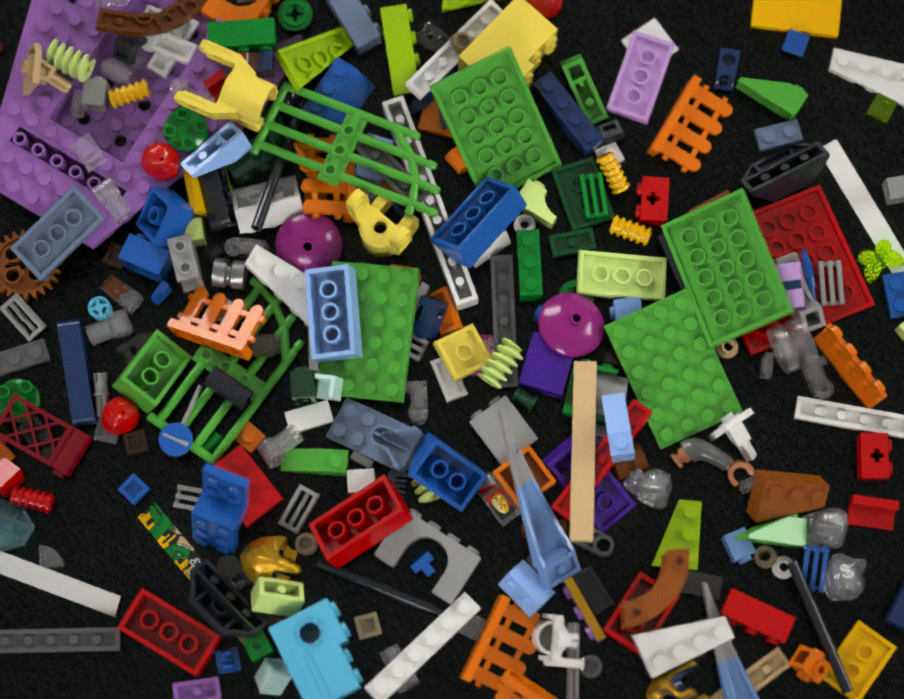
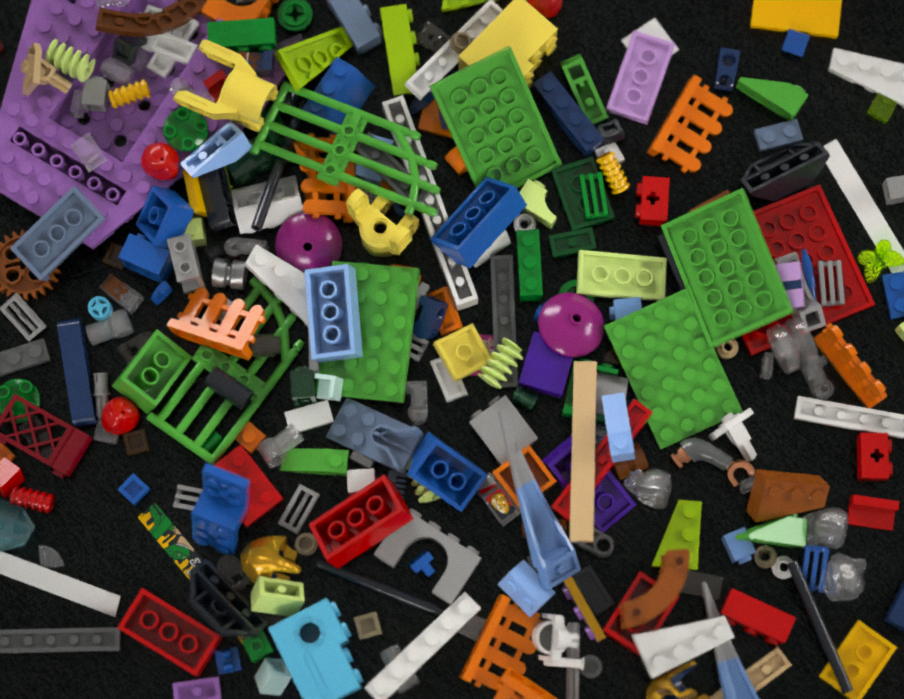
(110, 196): clear piece -> none
(176, 437): blue piece -> none
(630, 230): yellow piece -> none
(809, 664): orange brick -> none

